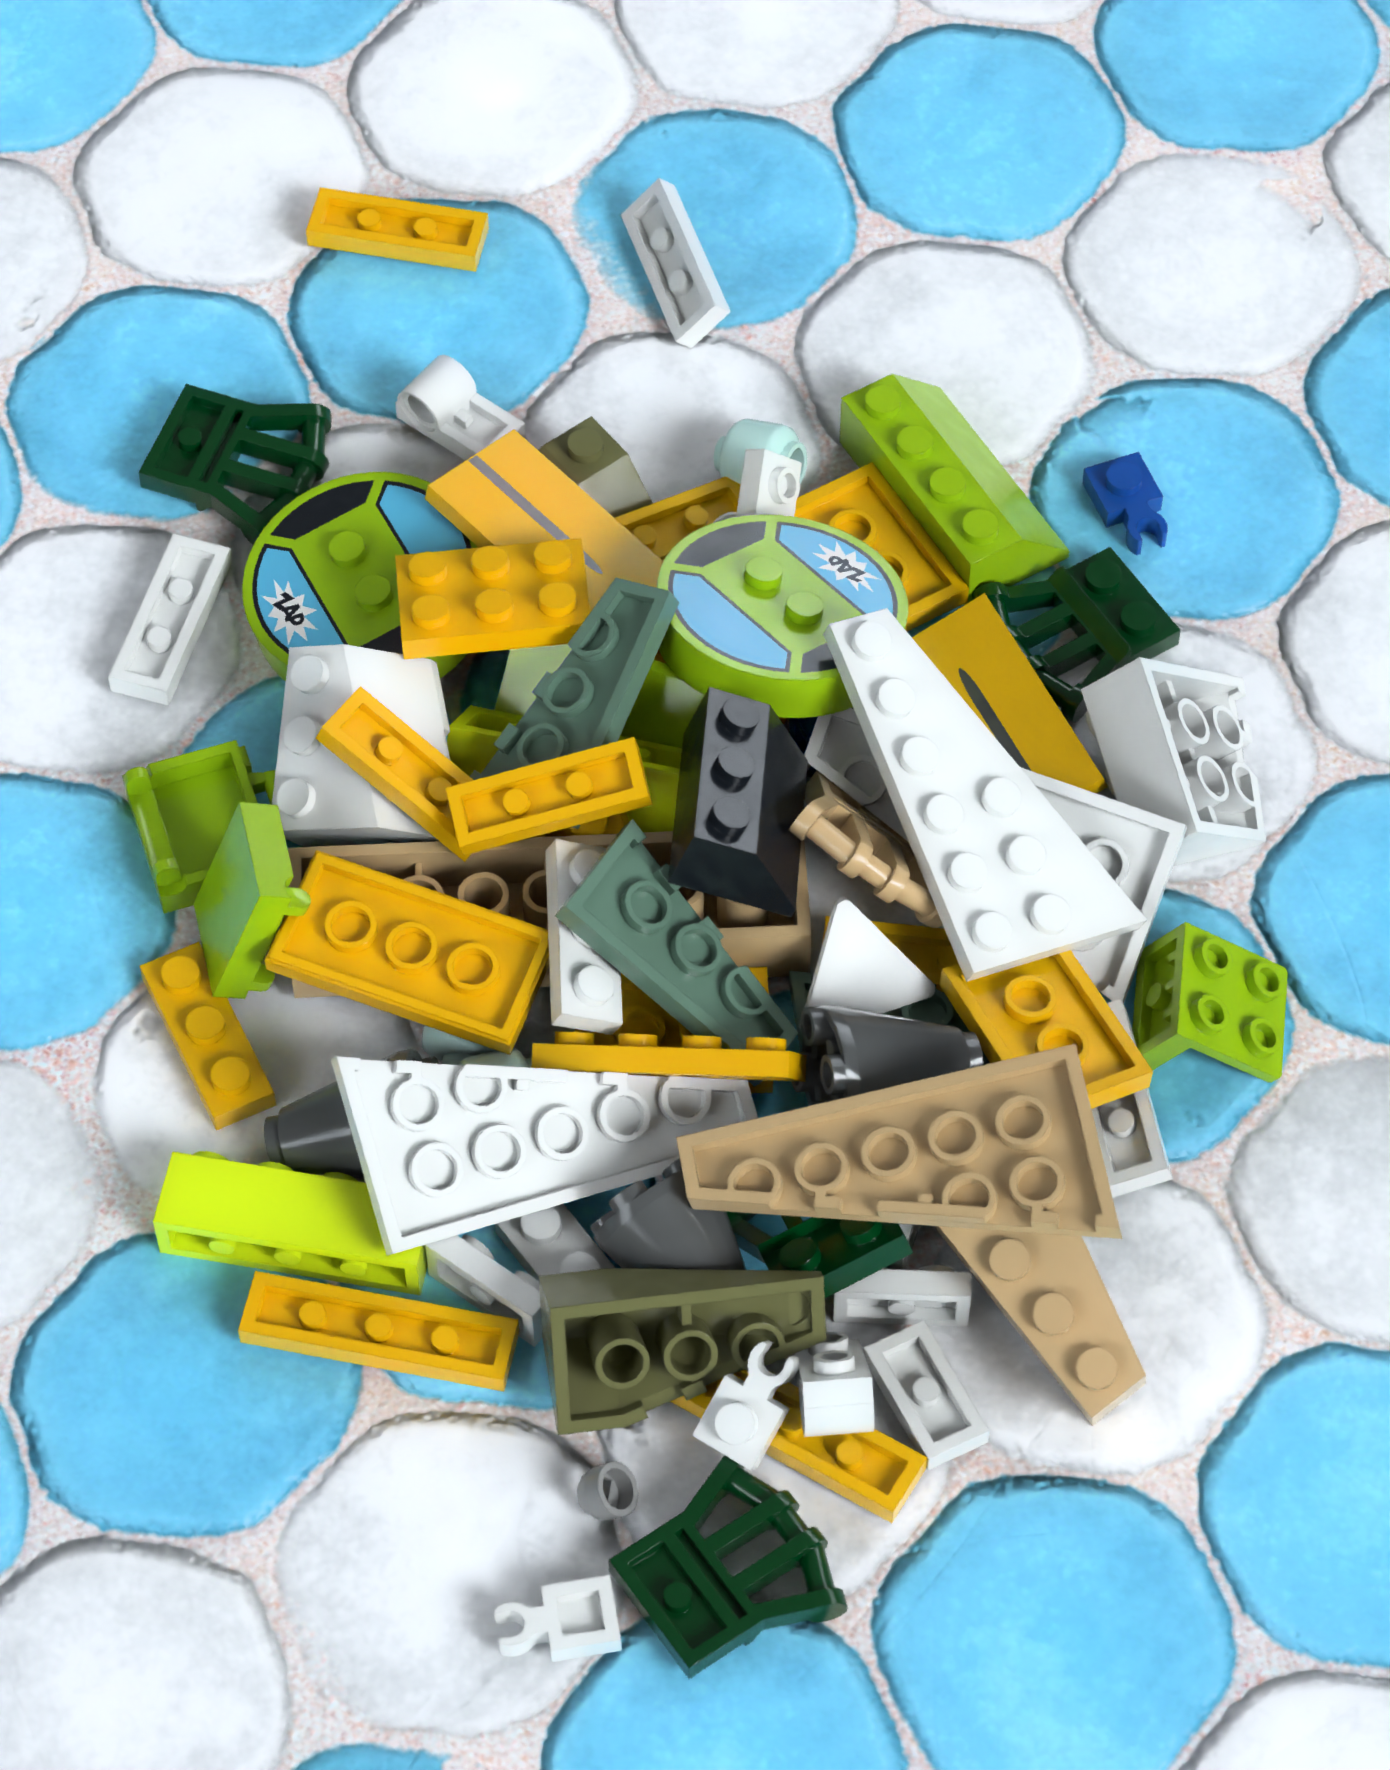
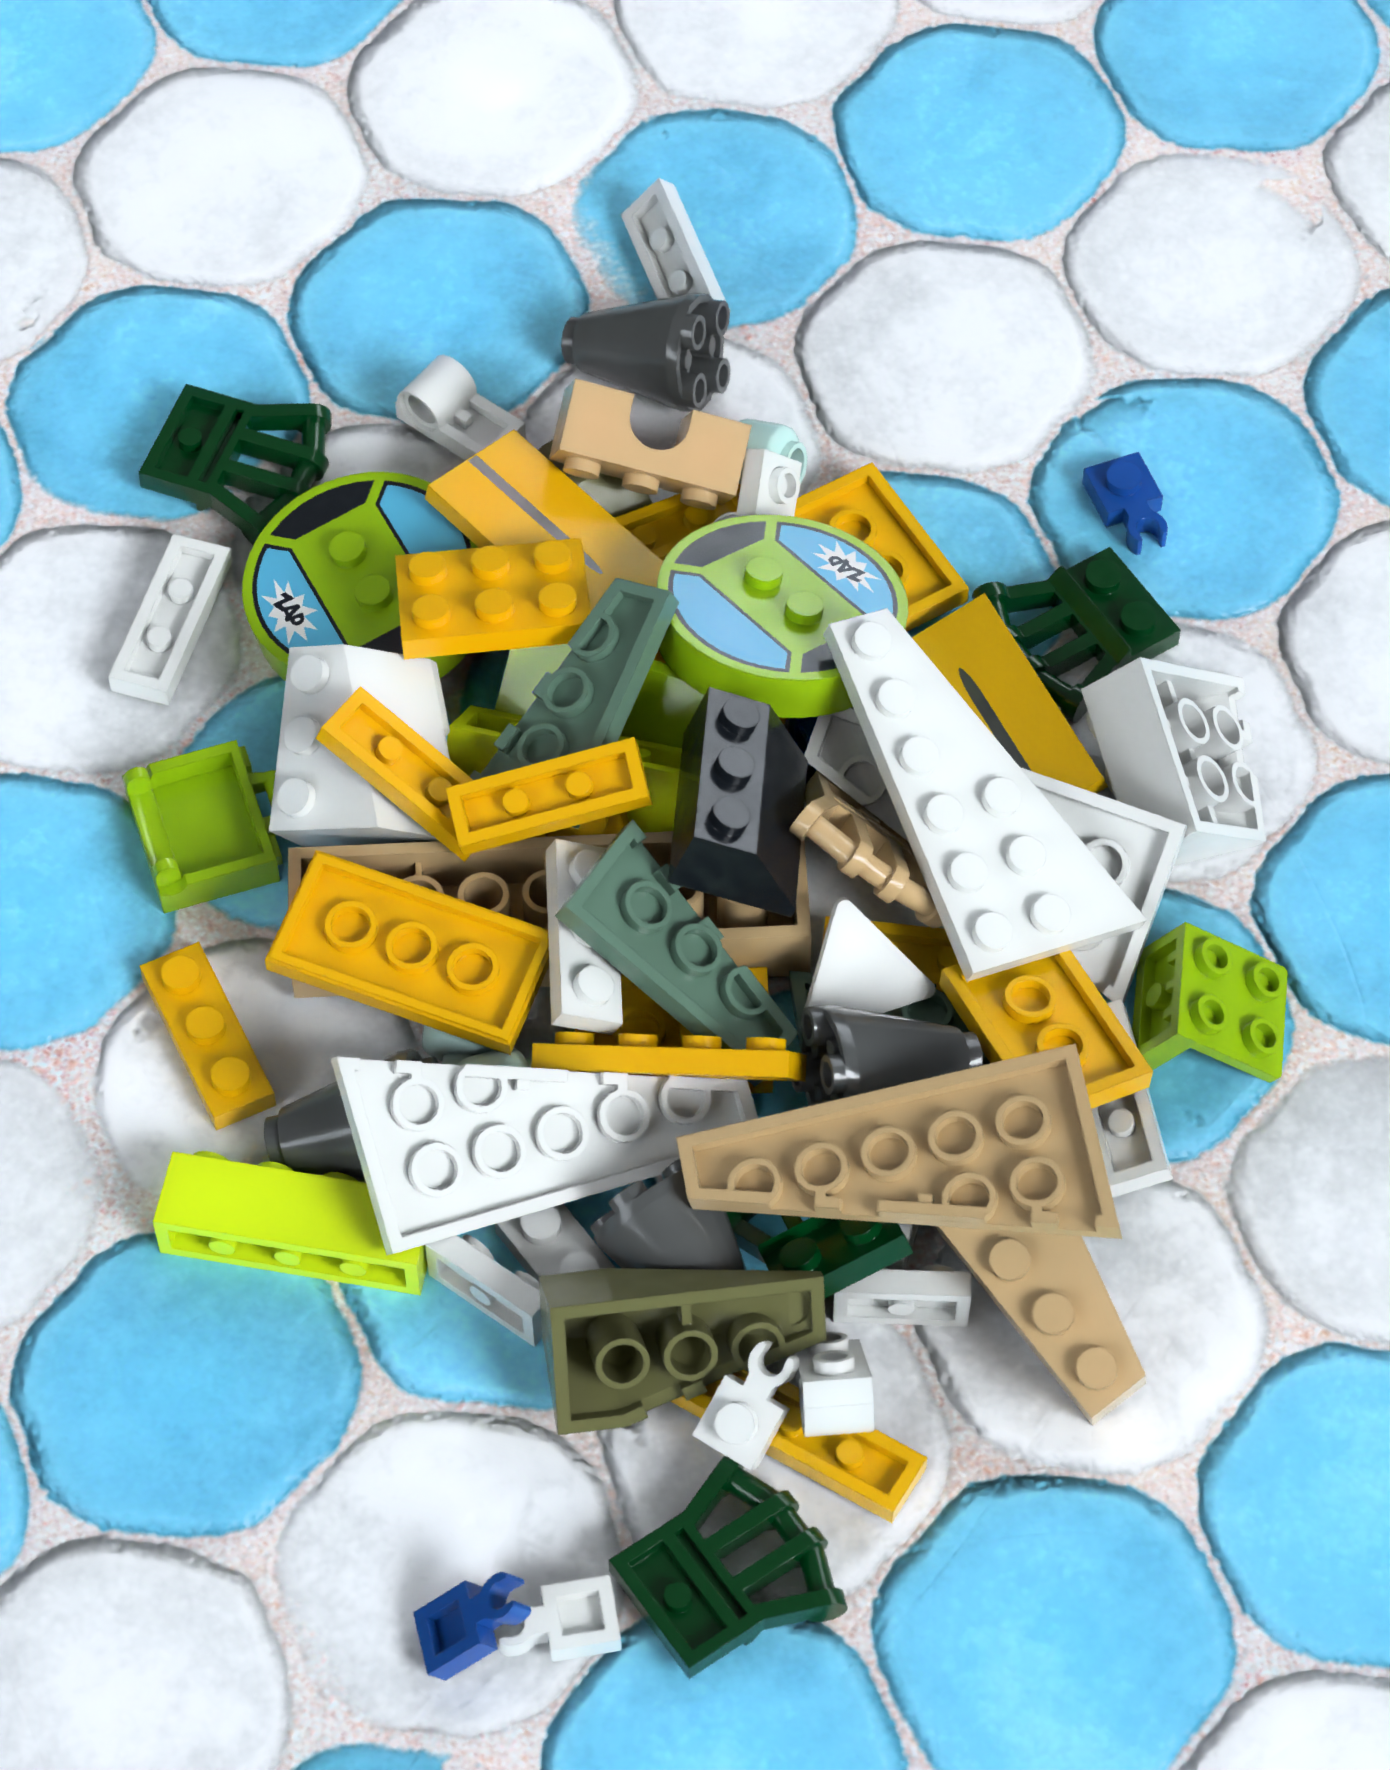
(246, 901): lime piece -> none
(379, 1331): yellow plate -> none
(397, 229): yellow plate -> none
(461, 1623): none -> blue plate
(597, 438): none -> tan arch
(608, 1491): light grey hinge -> none
(655, 348): none -> dark grey cone
(926, 1394): white plate -> none
(948, 481): lime slope -> none

